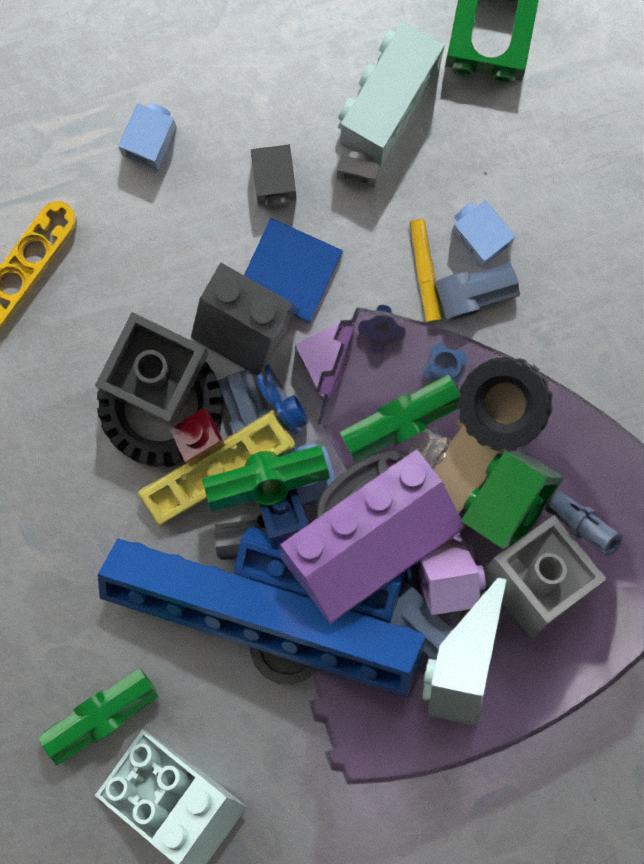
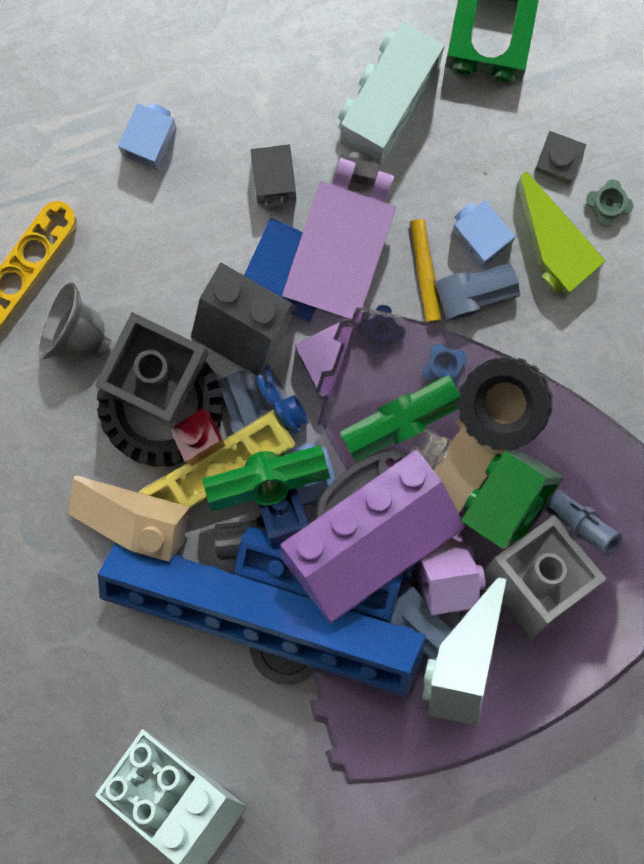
(73, 328): none -> dark grey hat
(98, 716): green piece -> none
(130, 518): none -> tan slope
(341, 244): none -> lavender tile
(559, 246): none -> lime slope
(560, 157): none -> dark grey plate
(614, 192): none -> sand green plate

